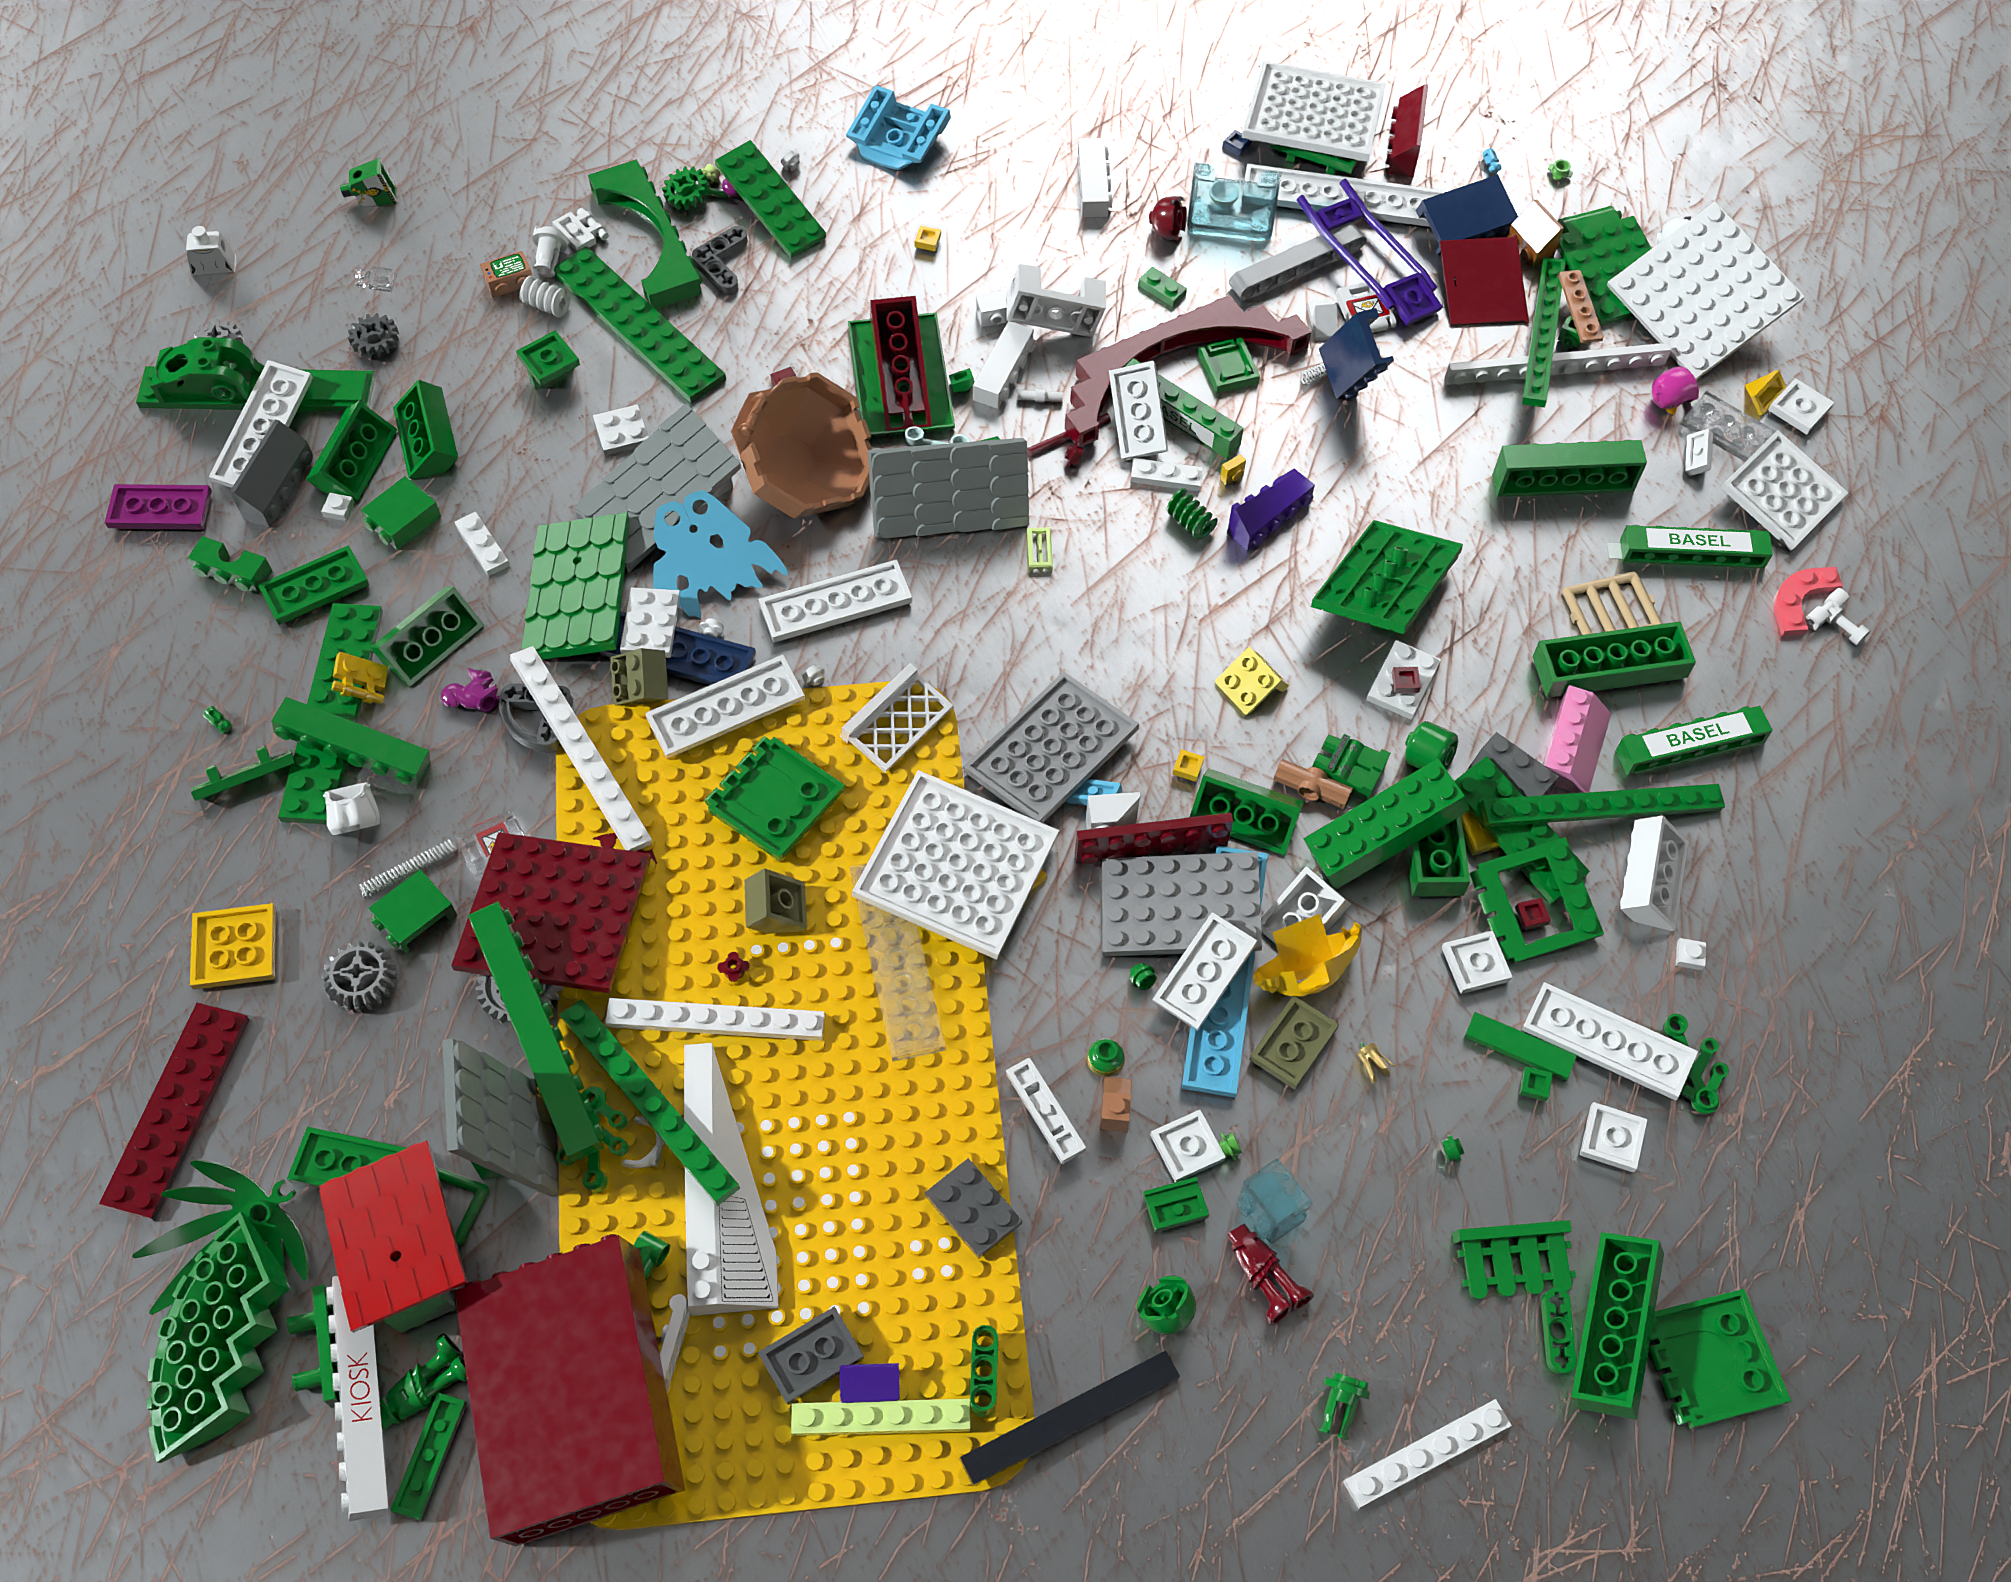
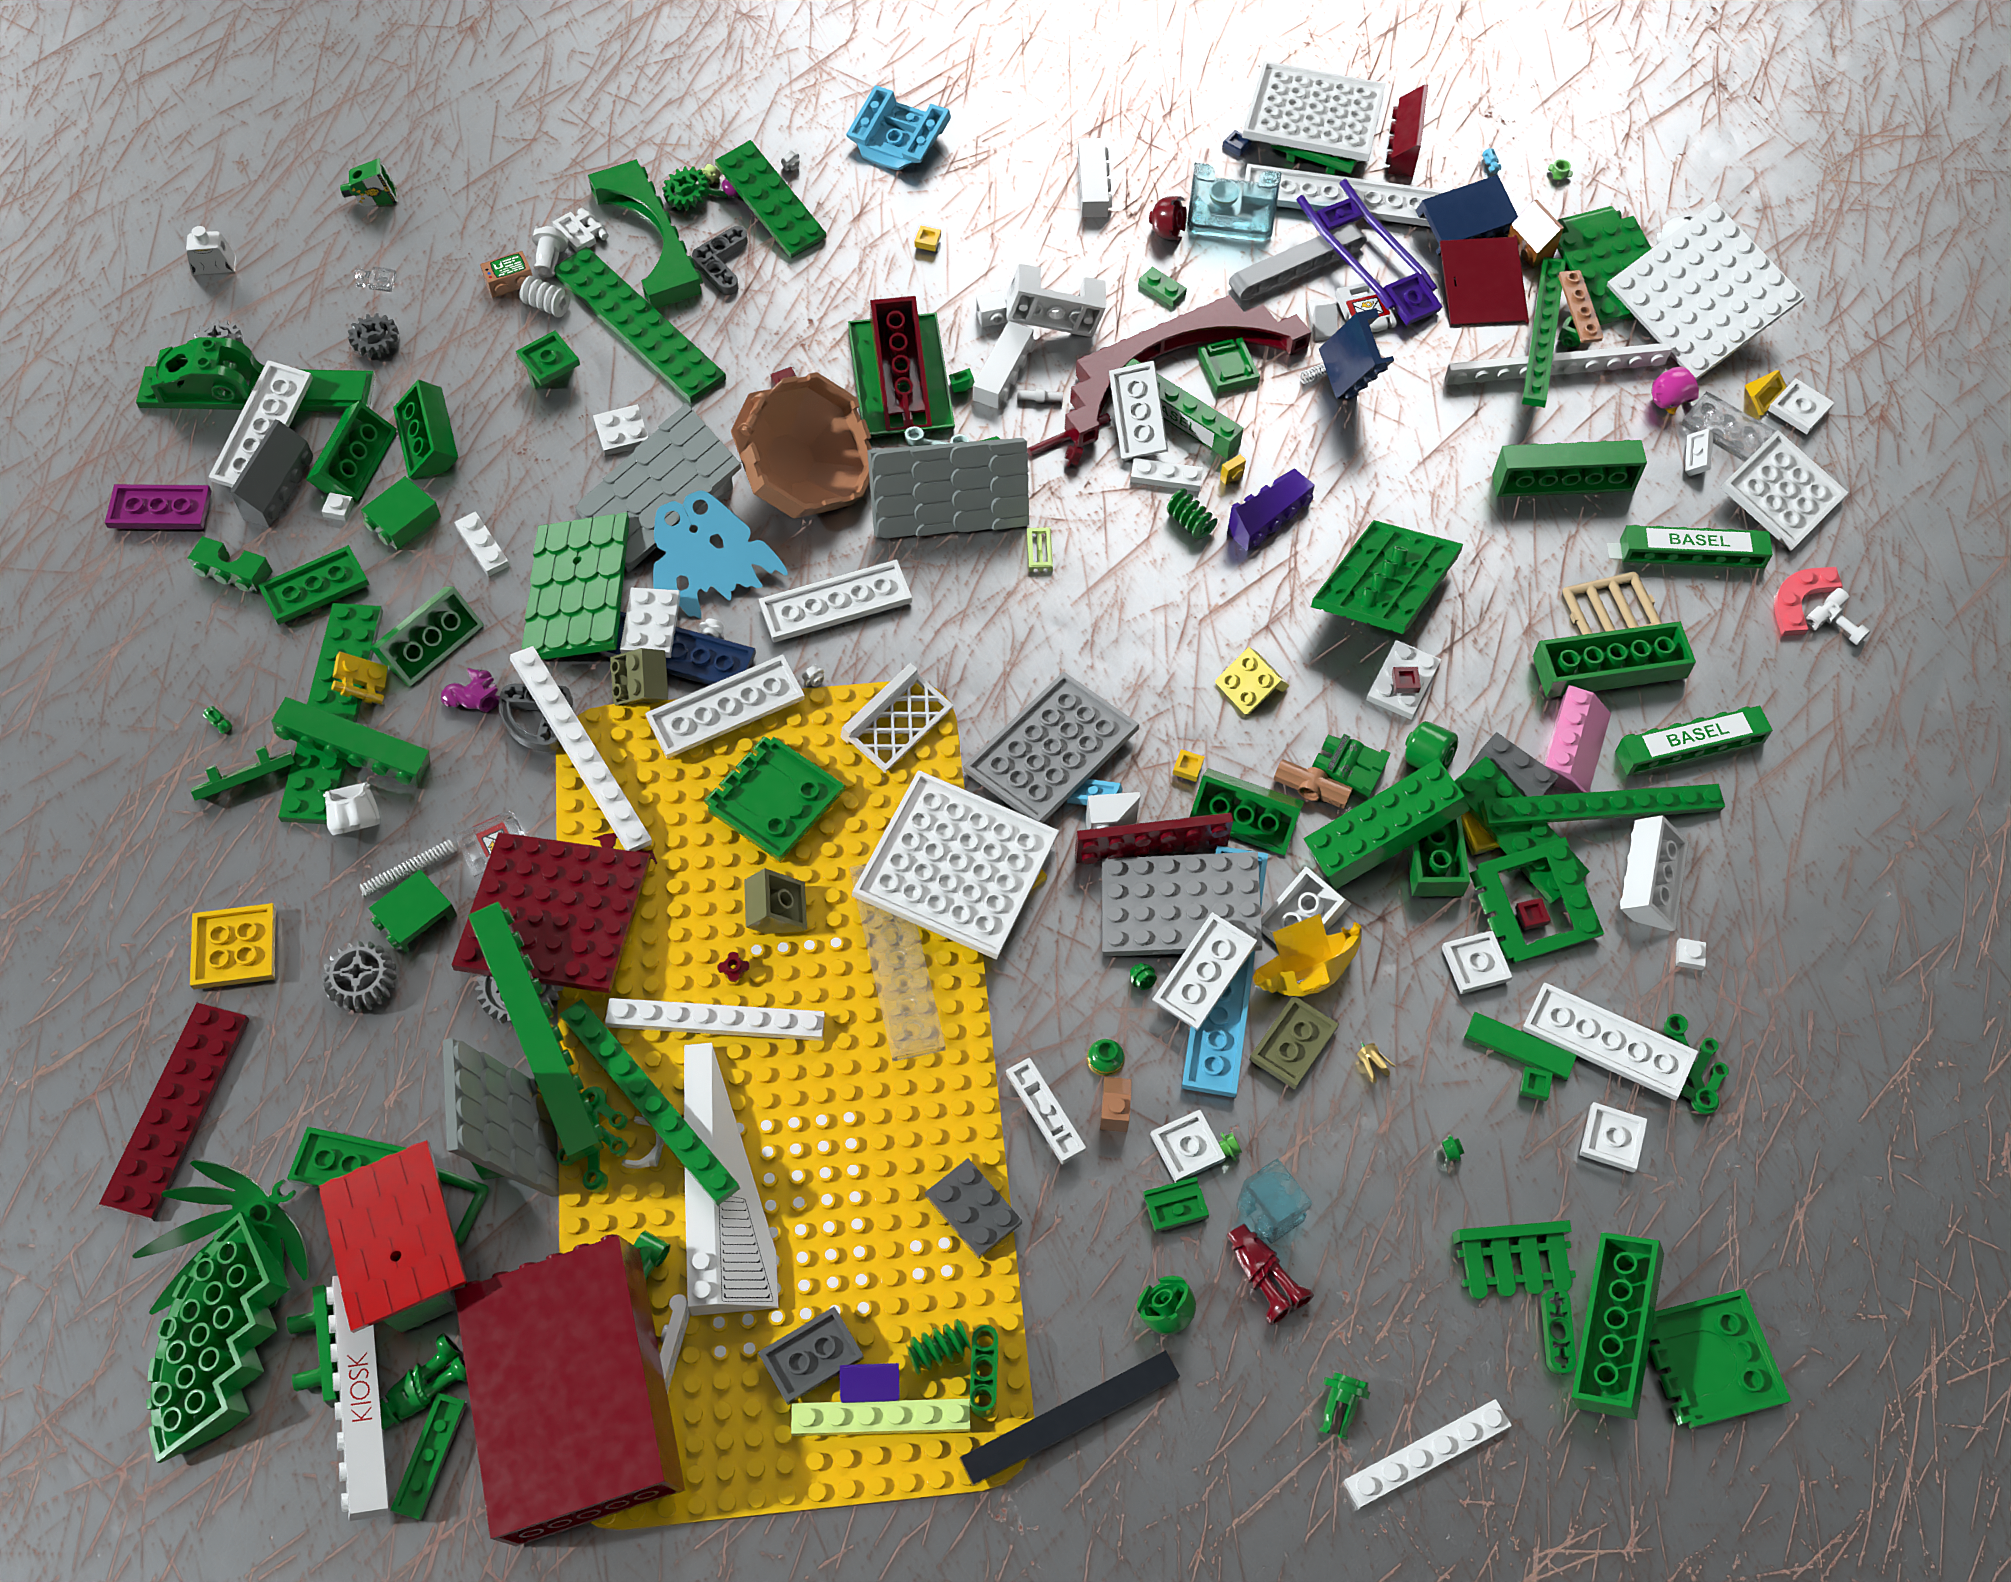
(938, 1346): none -> green piece

